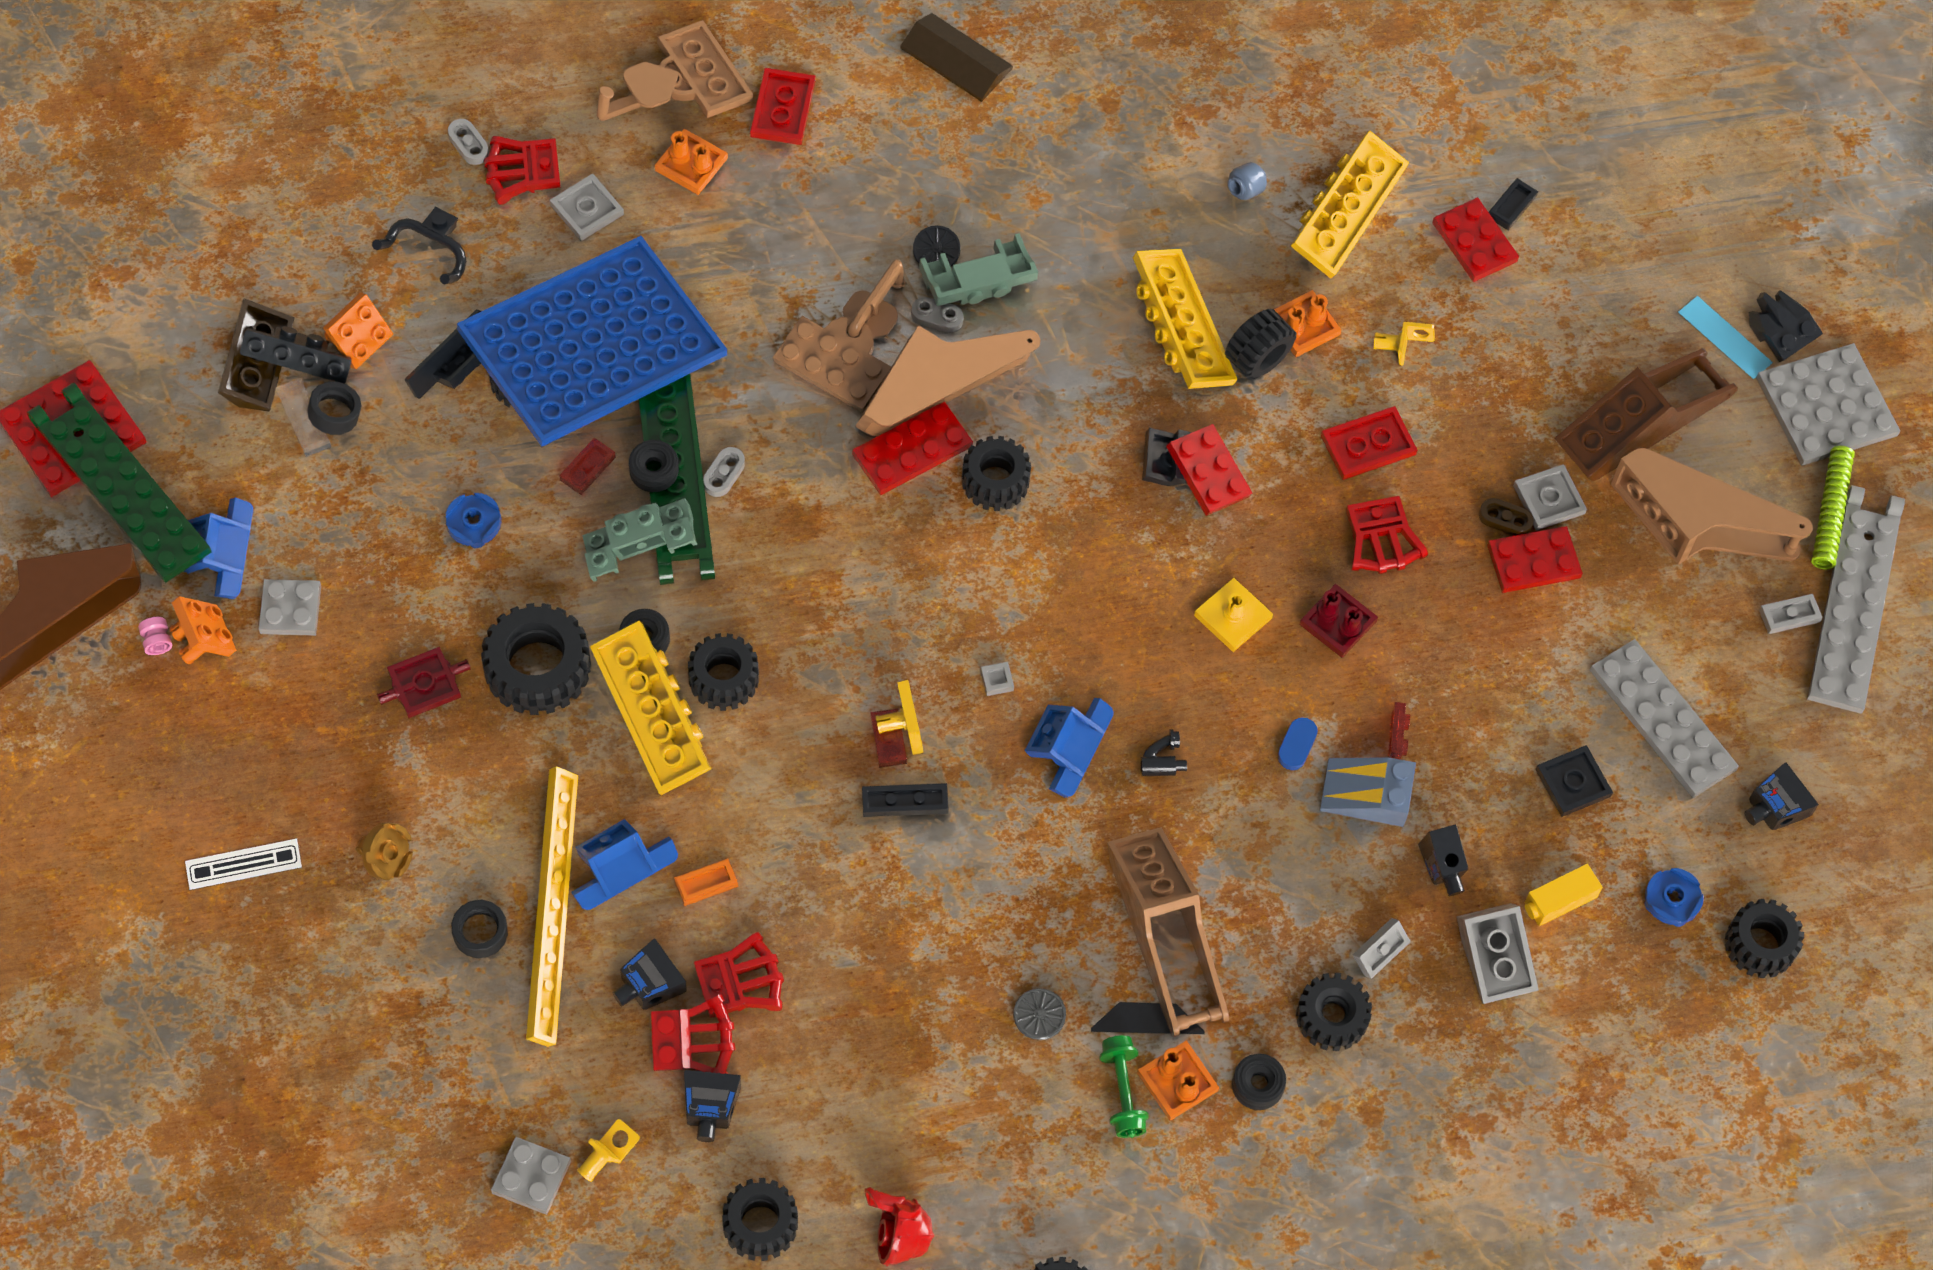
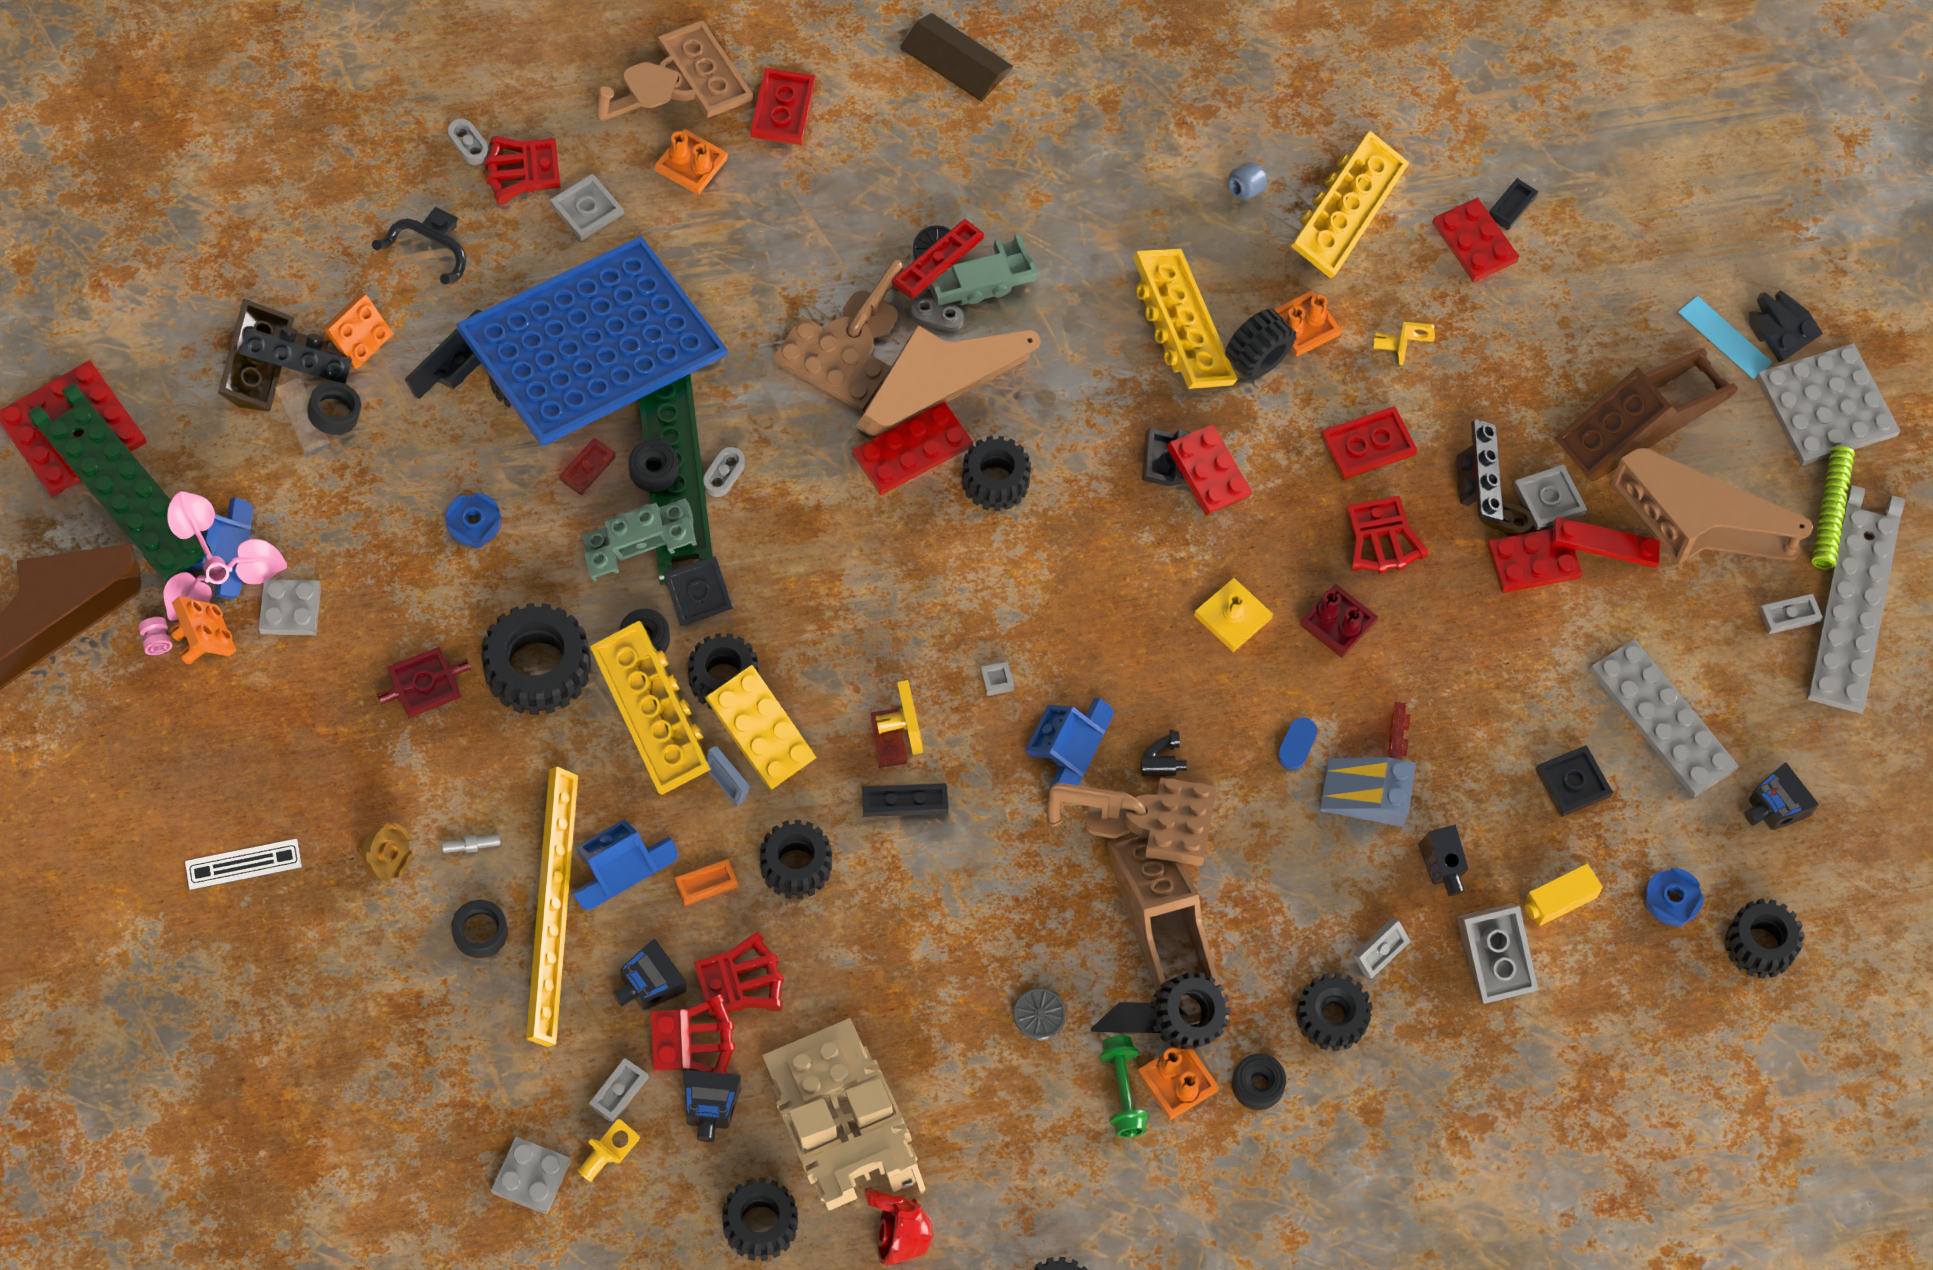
(255, 560): none -> bright pink plant
(471, 843): none -> light grey bar
(618, 1090): none -> light grey plate
(698, 591): none -> black plate
(727, 776): none -> sand blue tile
(760, 727): none -> yellow plate
(790, 838): none -> black tyre
(821, 1074): none -> tan piece
(938, 259): none -> red plate
(1172, 820): none -> medium nougat plate
(1212, 1010): none -> black tyre
(1480, 472): none -> black bracket
(1606, 542): none -> red plate

